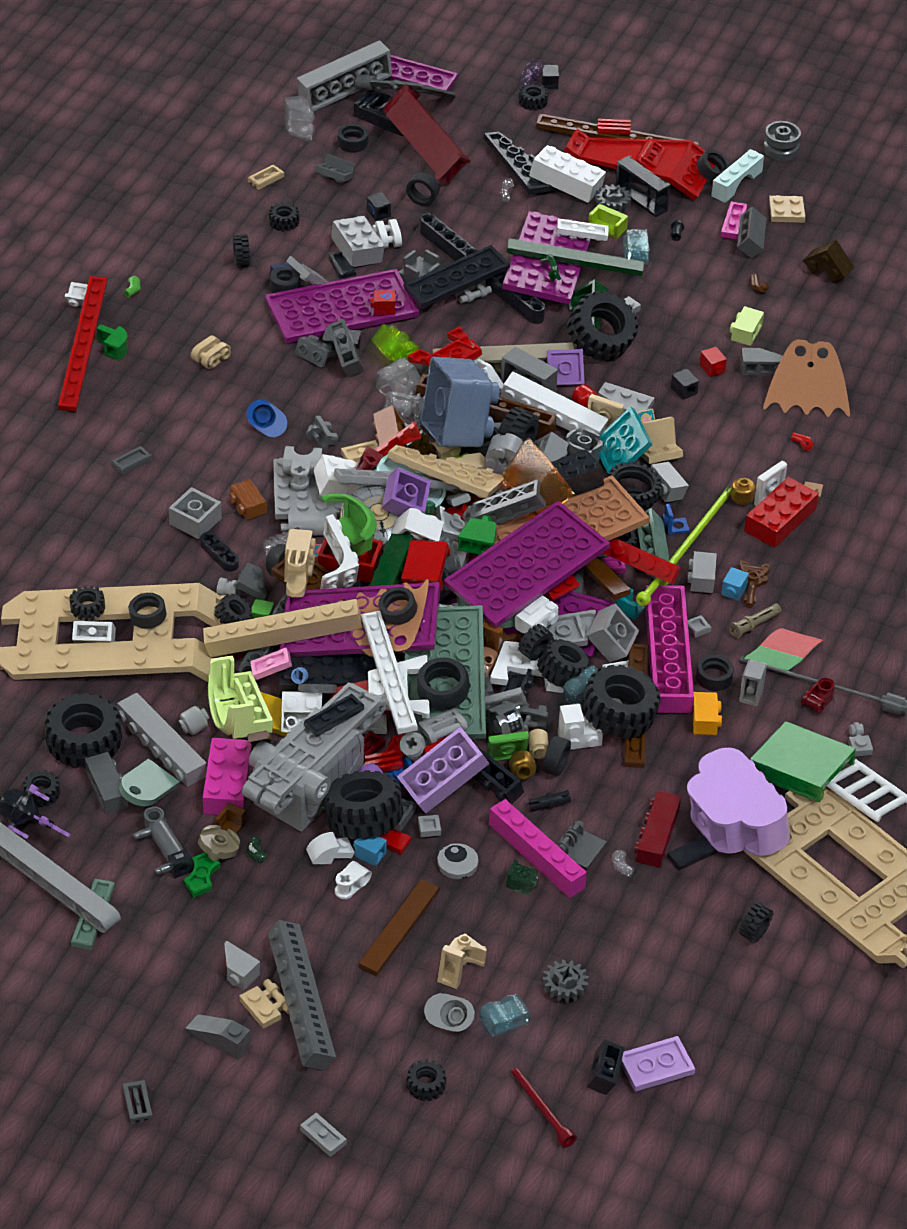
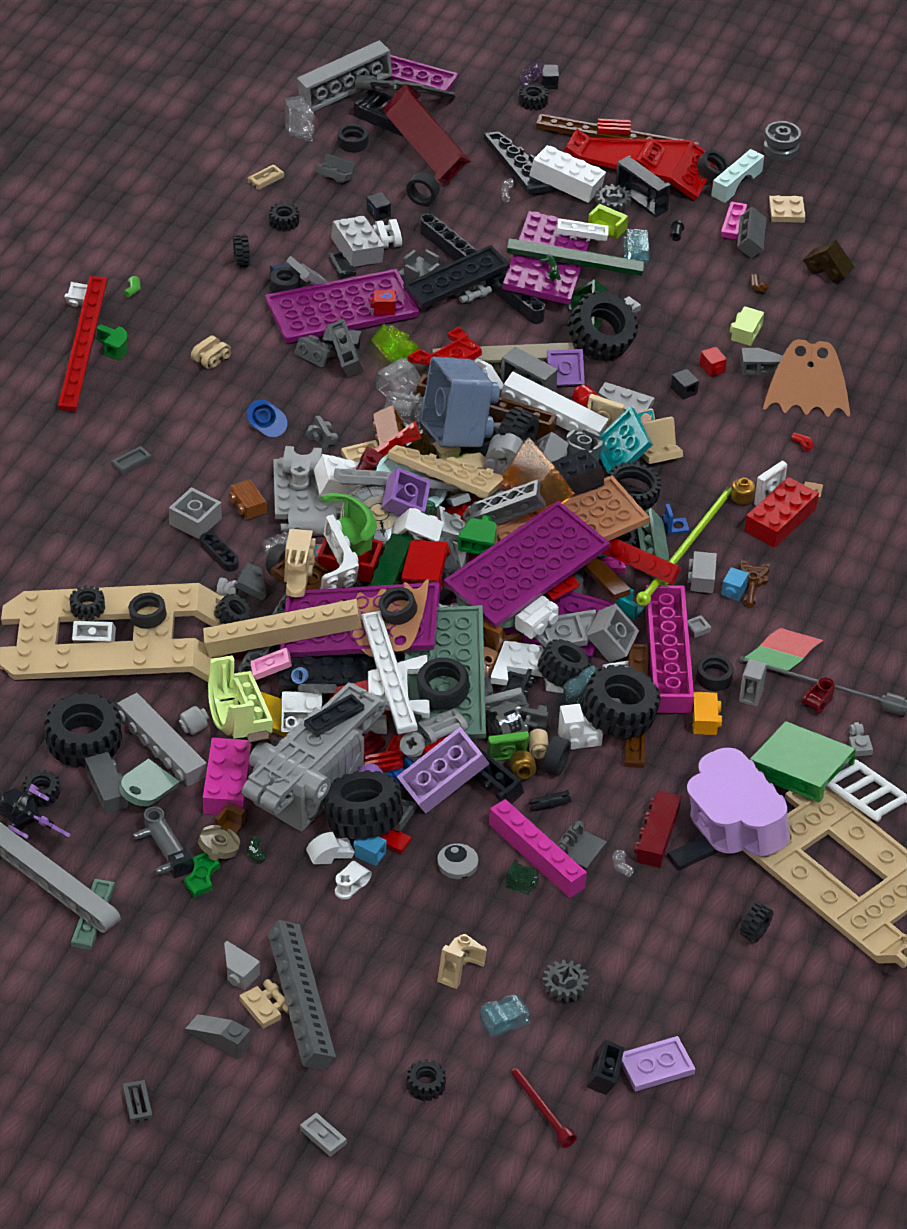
(262, 608): bright green tile -> none
(398, 927): reddish brown tile -> none
(429, 826): light grey plate -> none
(449, 1012): light grey piece -> none
(535, 642): black tyre -> none
(672, 484): light grey brick -> none
(748, 623): dark tan pin -> none

